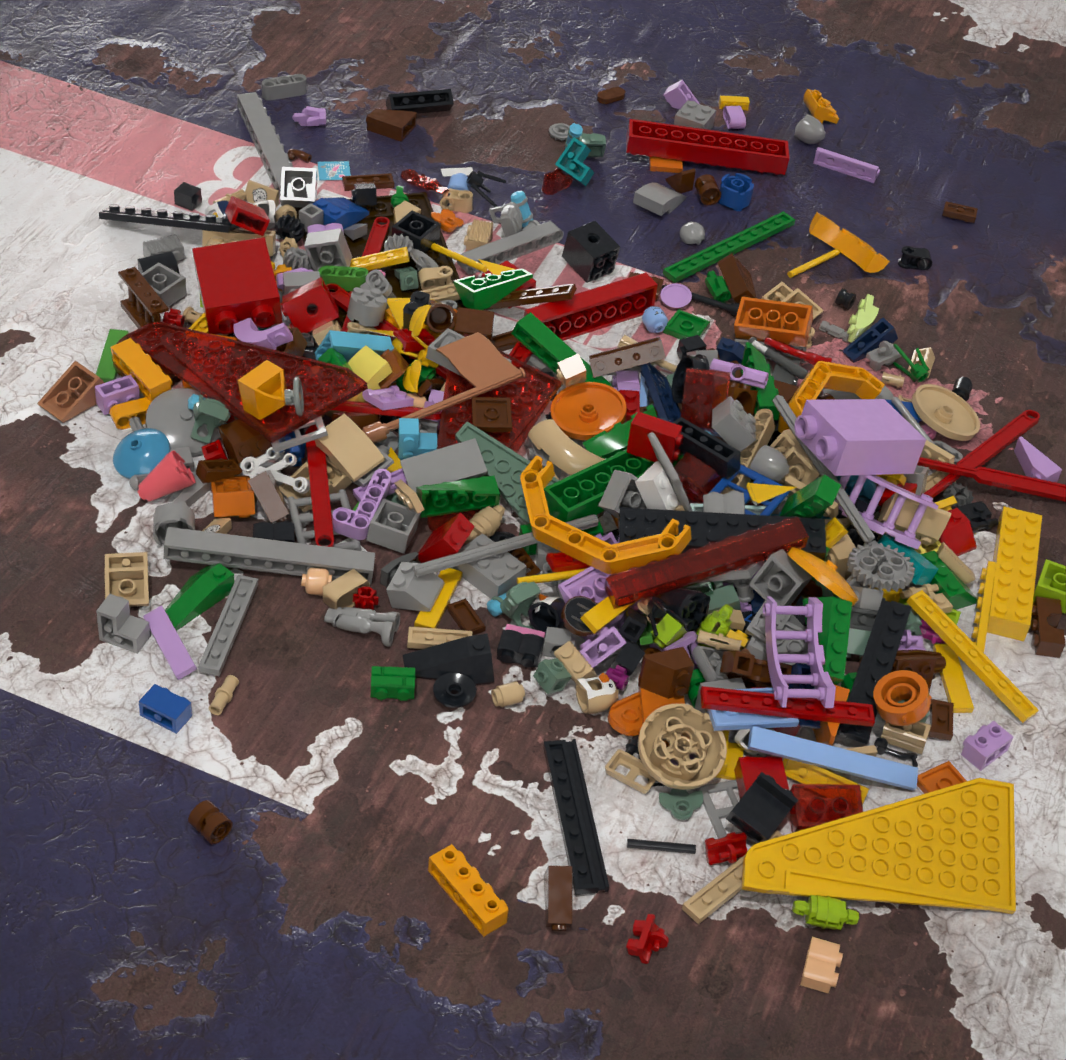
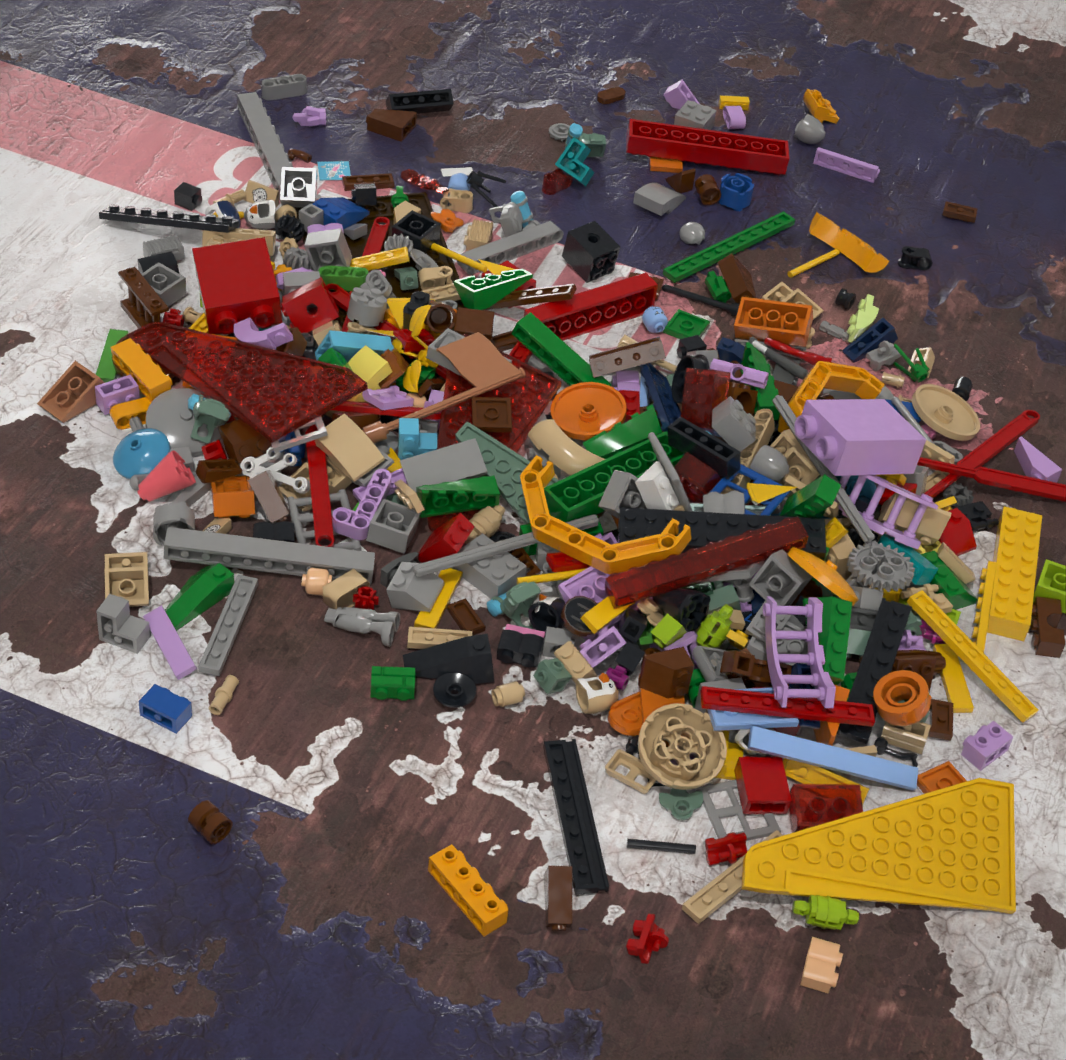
(247, 216): red brick -> none
(265, 391): light orange piece -> none
(571, 371): brick -> none
(659, 610): black plant -> none
(666, 432): red brick -> none
(676, 295): lavender piece -> none
(704, 638): tan pin -> none
(762, 808): black panel -> none

